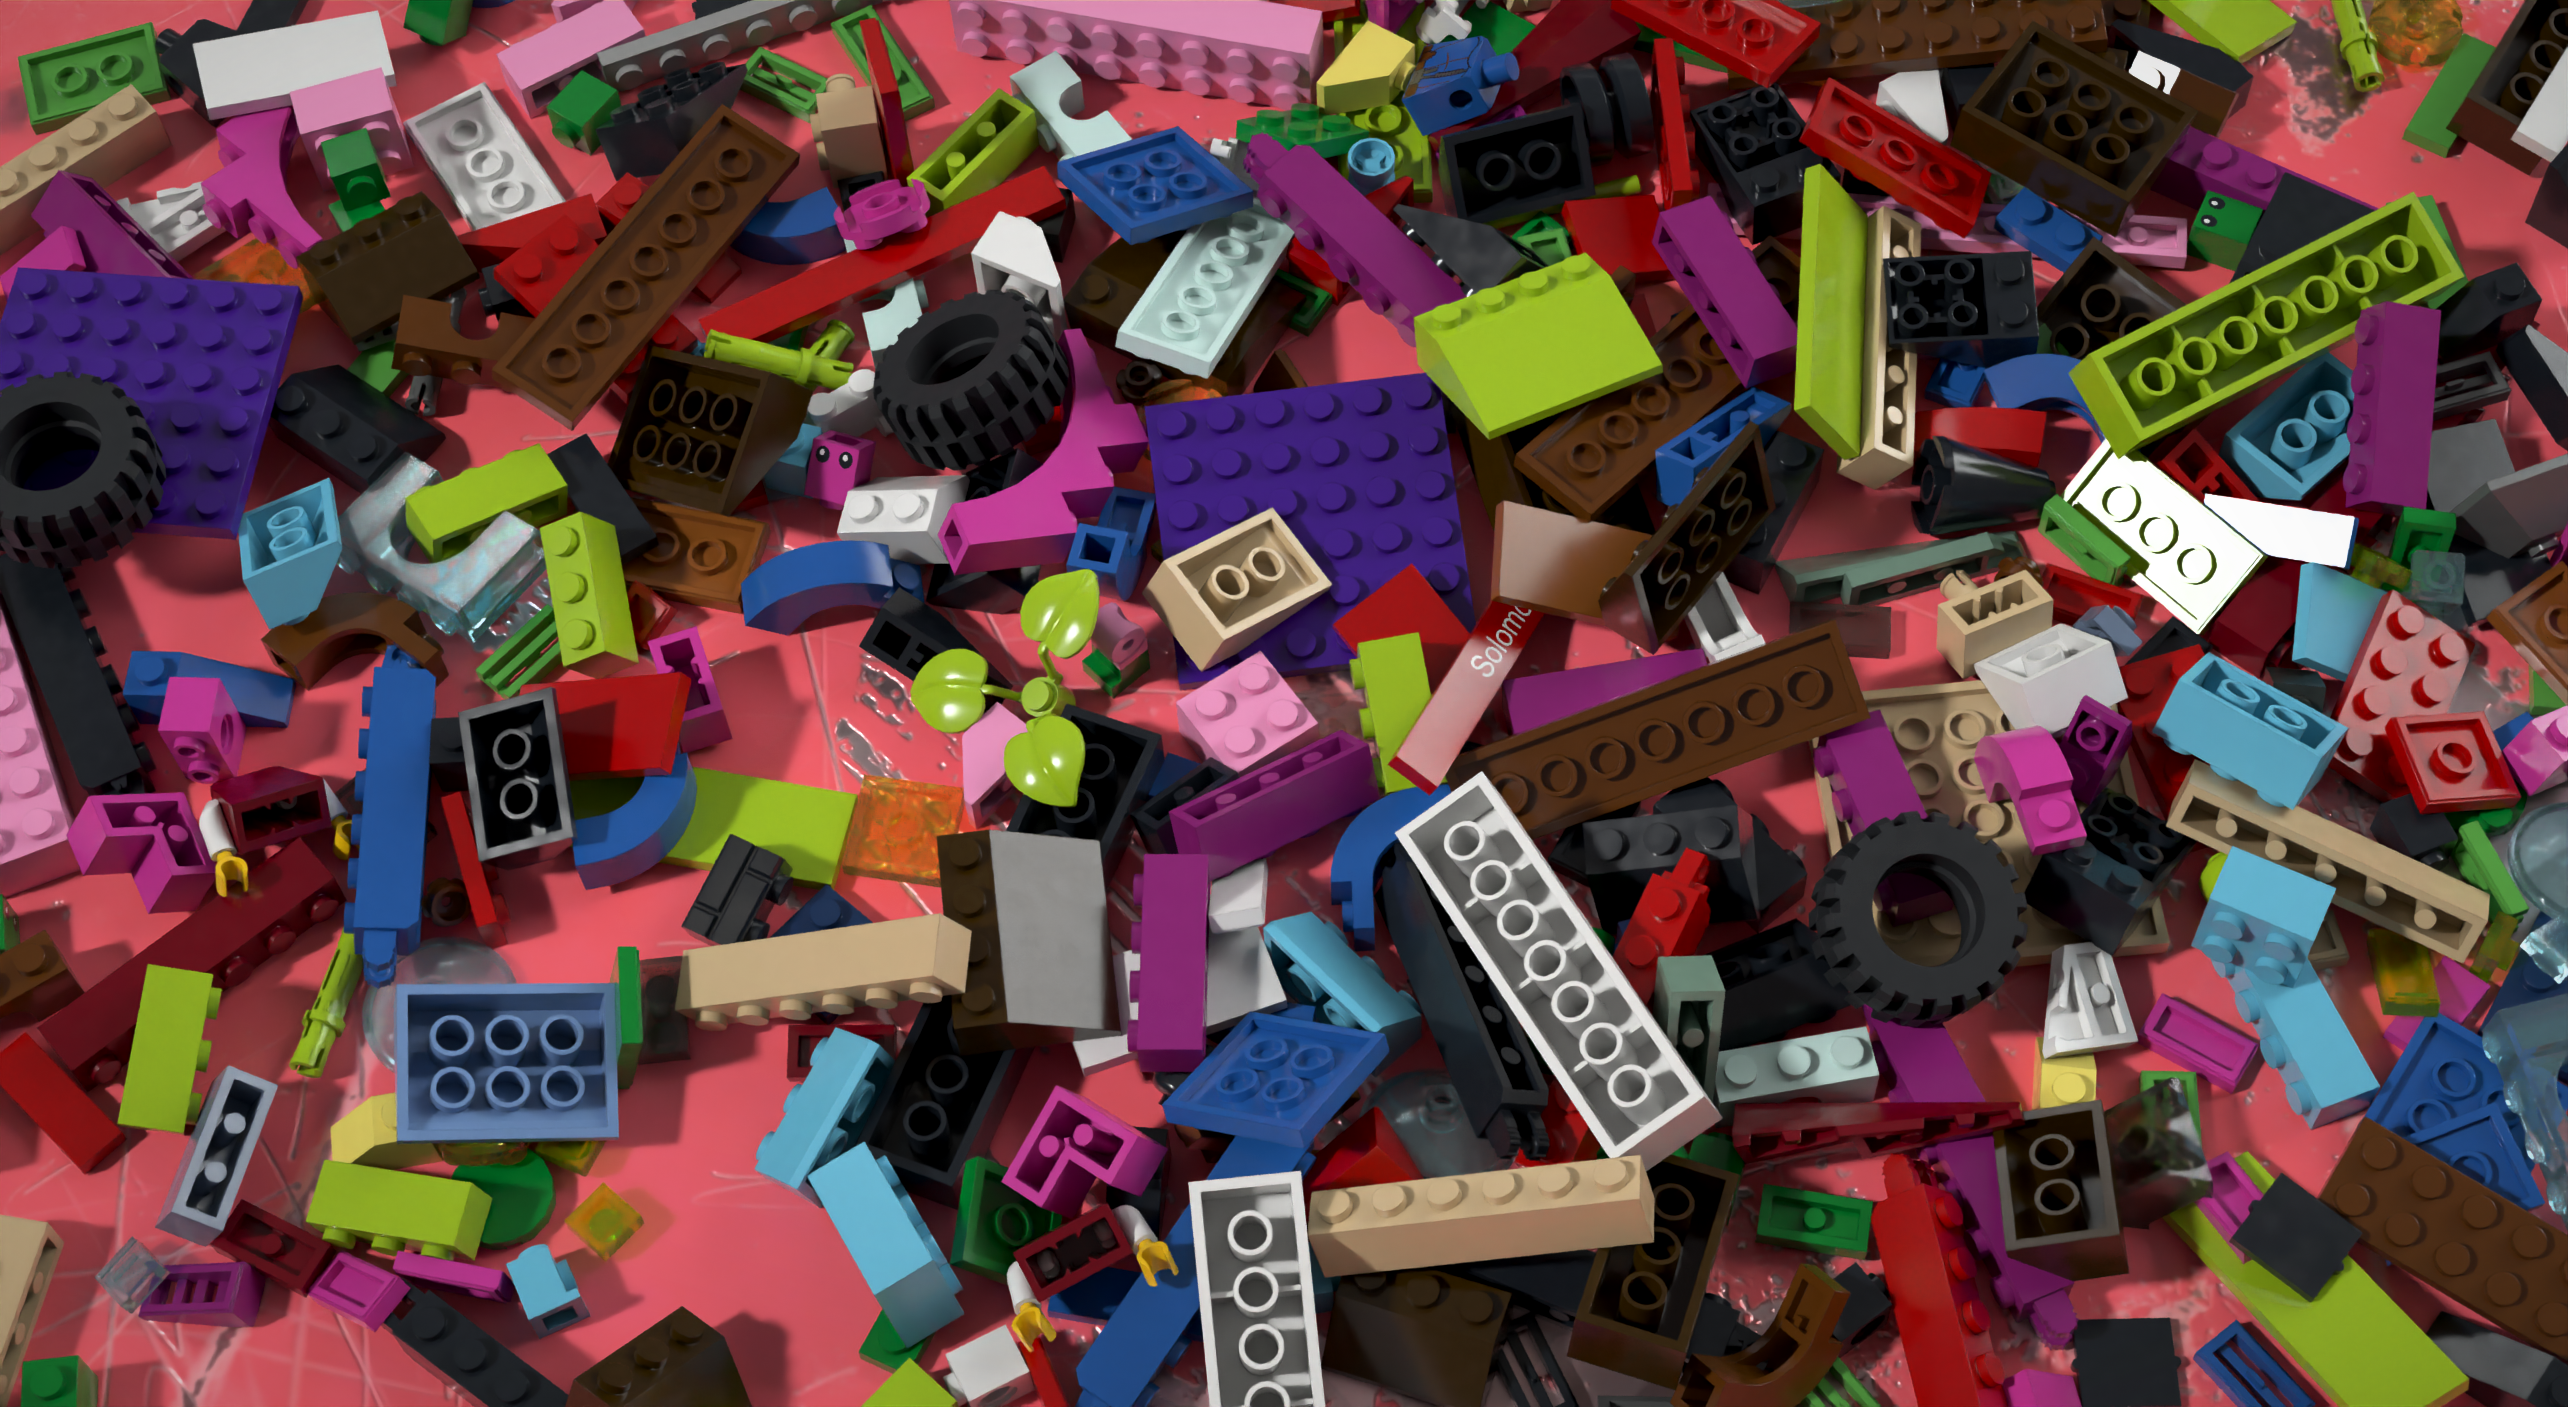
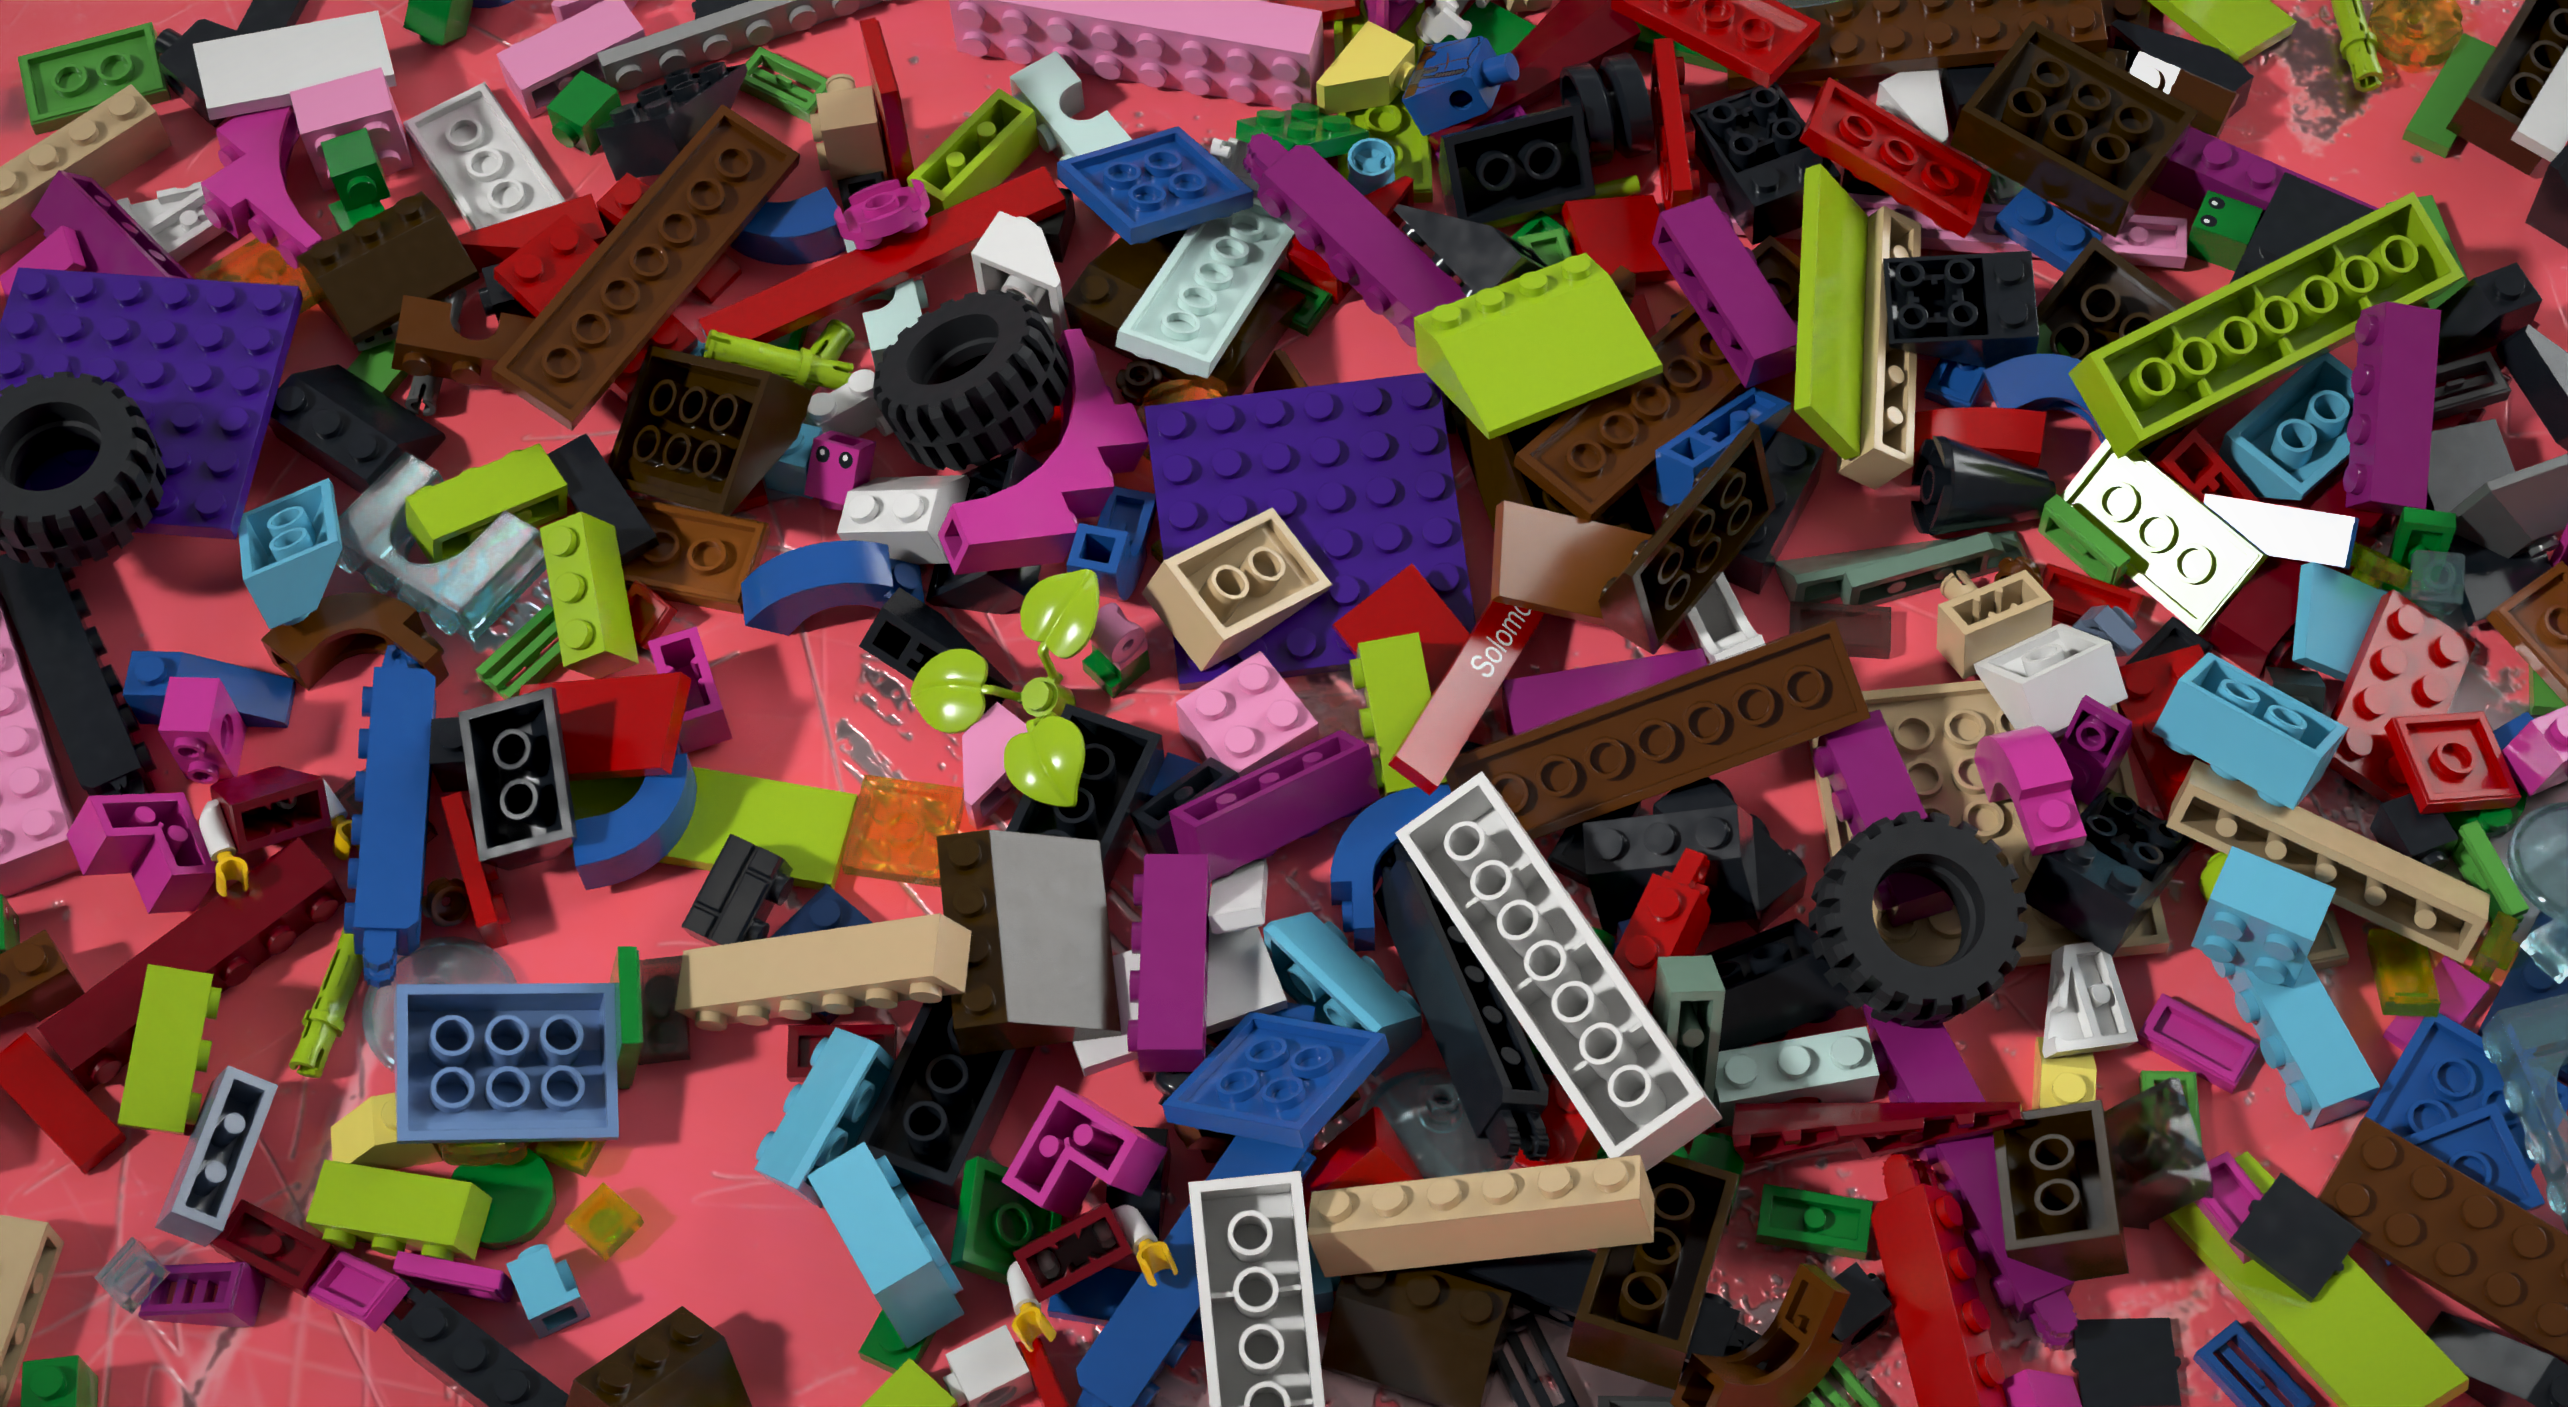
(913, 92): bright green tile -> none

